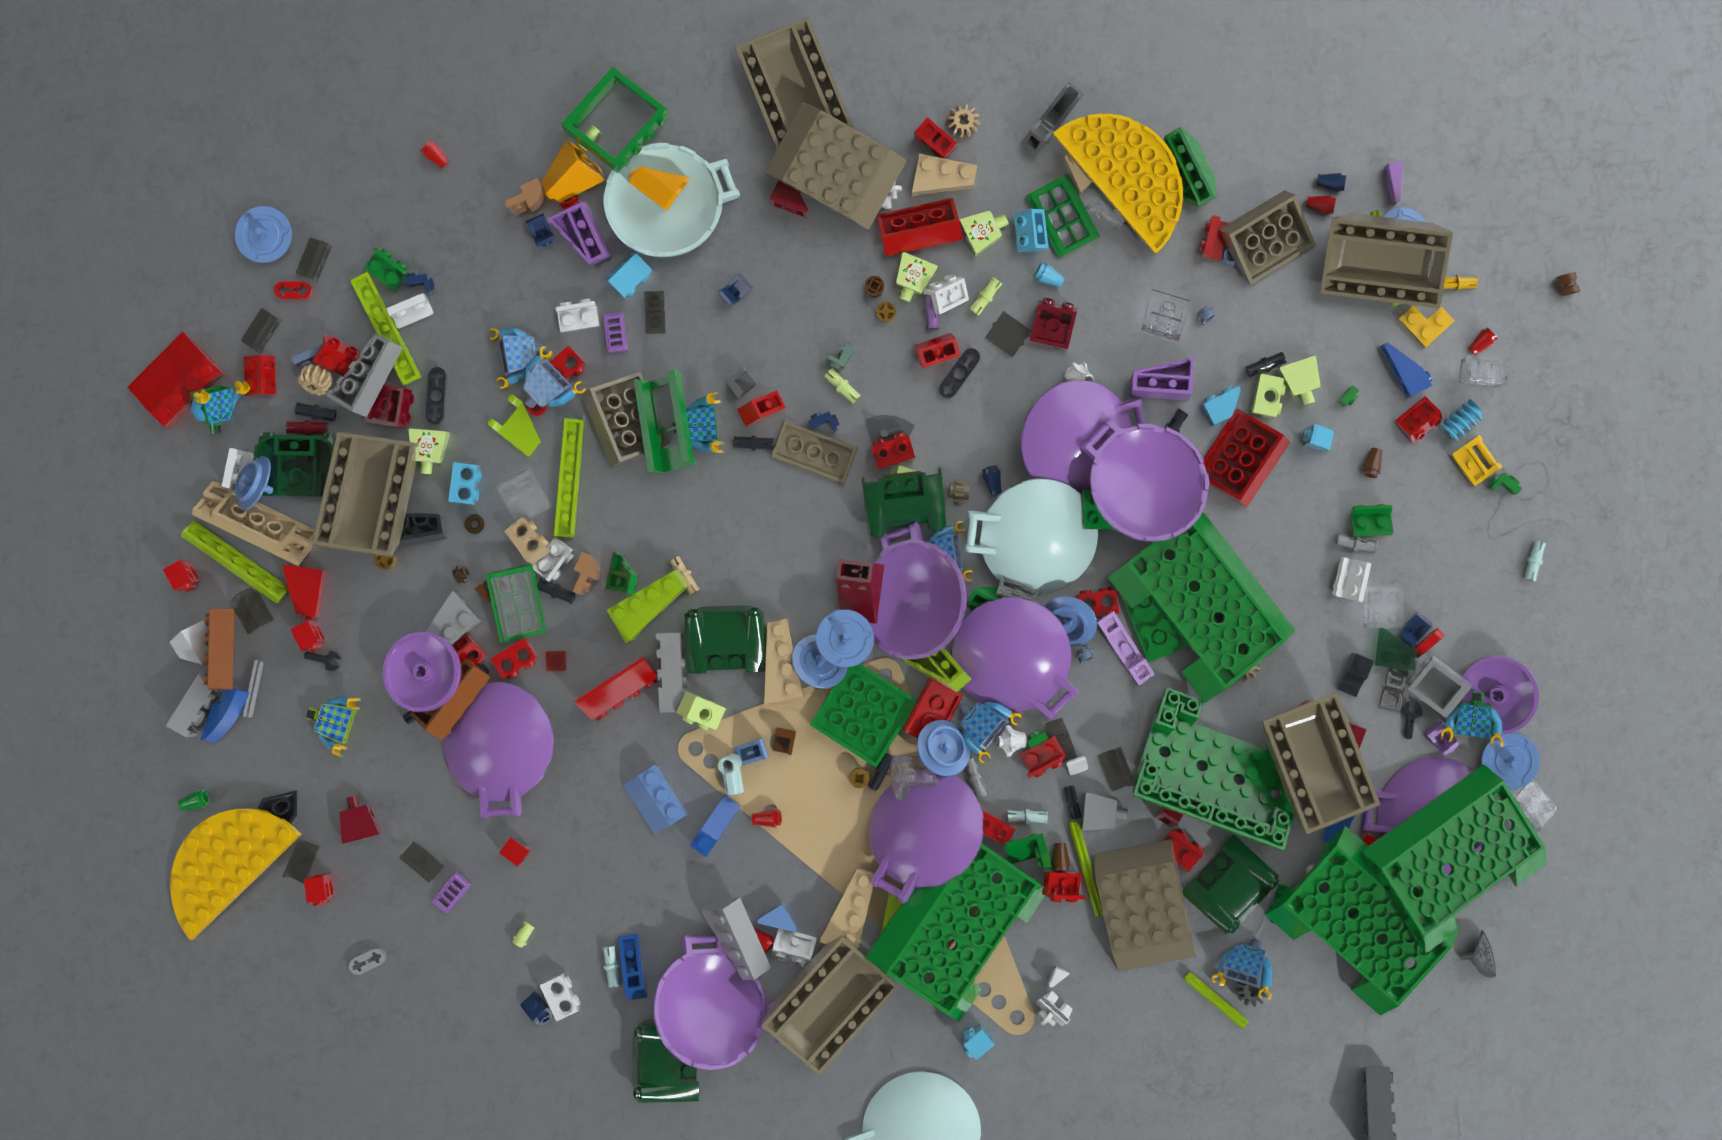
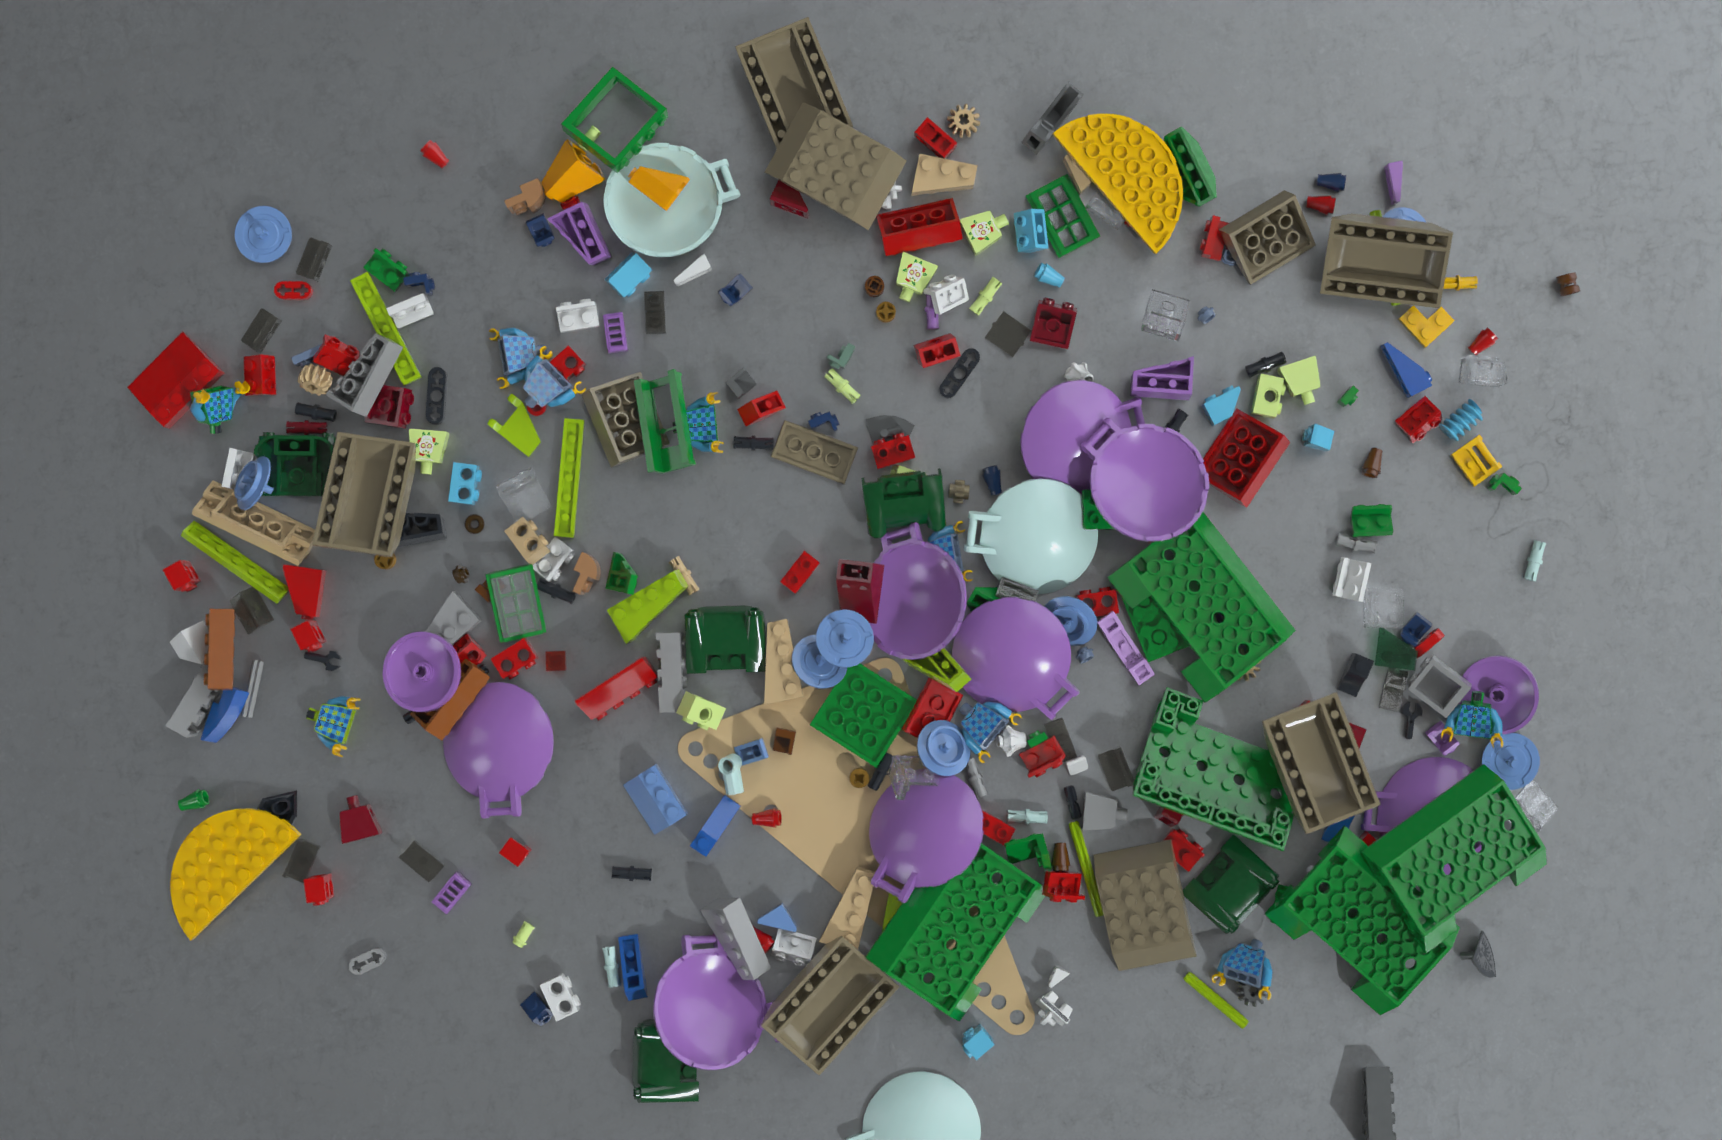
(631, 873): none -> black pin
(697, 268): none -> white slope
(800, 572): none -> red brick

